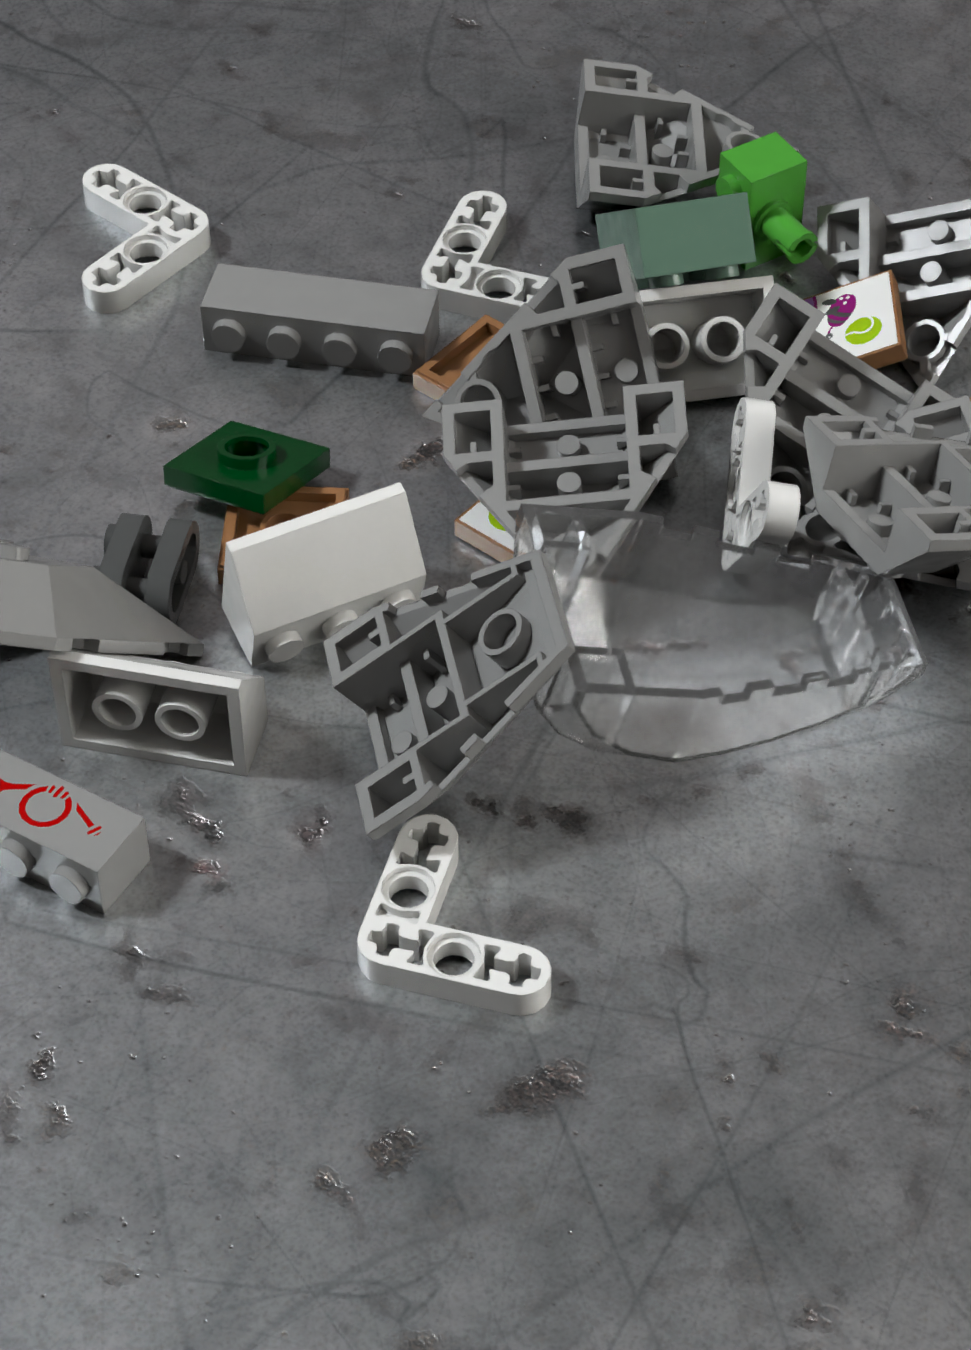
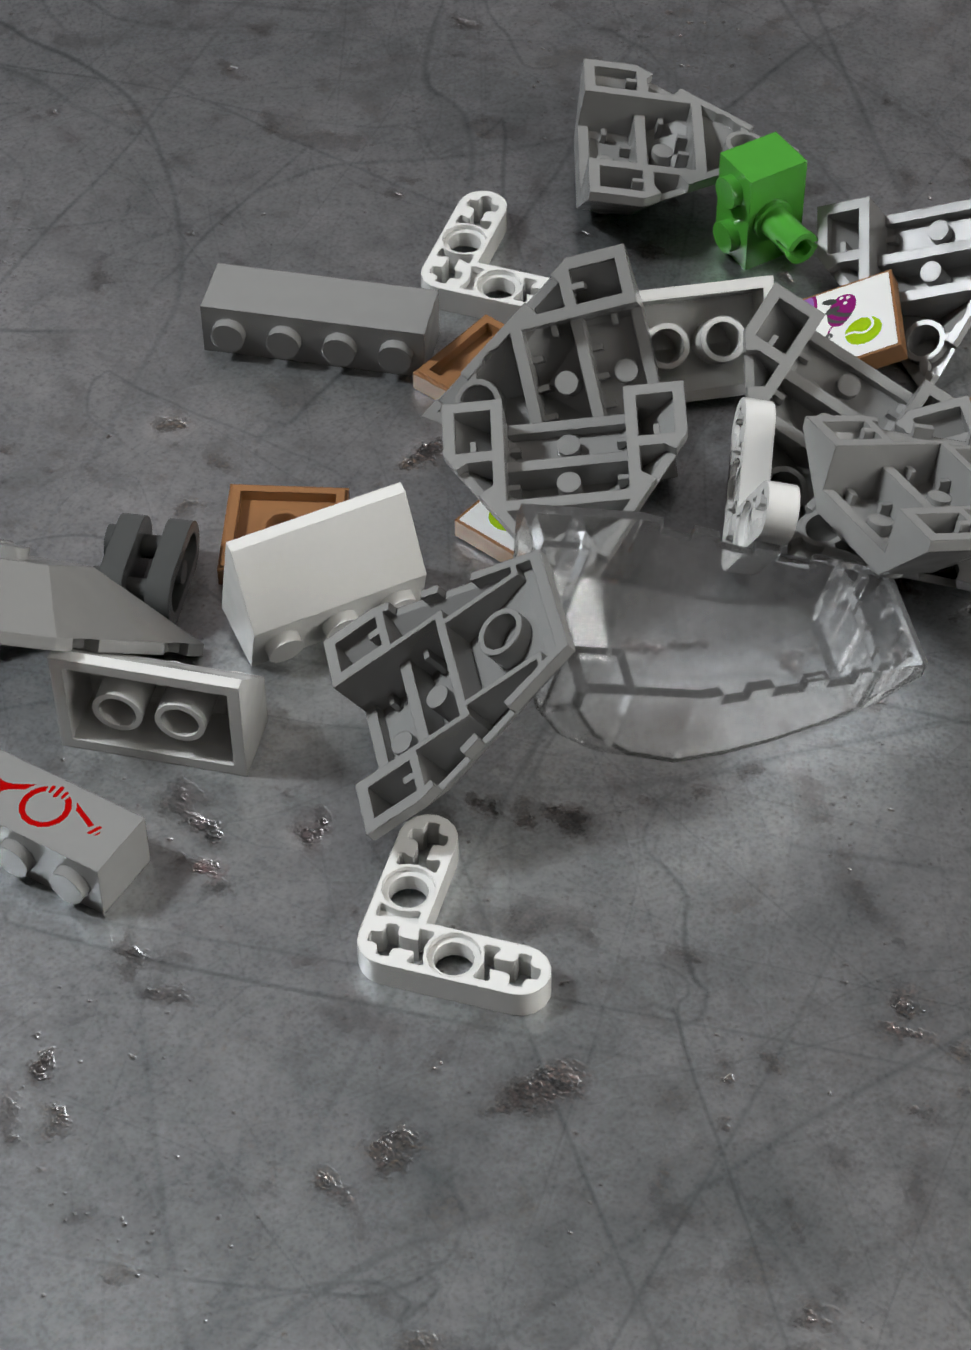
(172, 233): white beam -> none
(246, 467): dark green piece -> none
(682, 239): sand green brick -> none

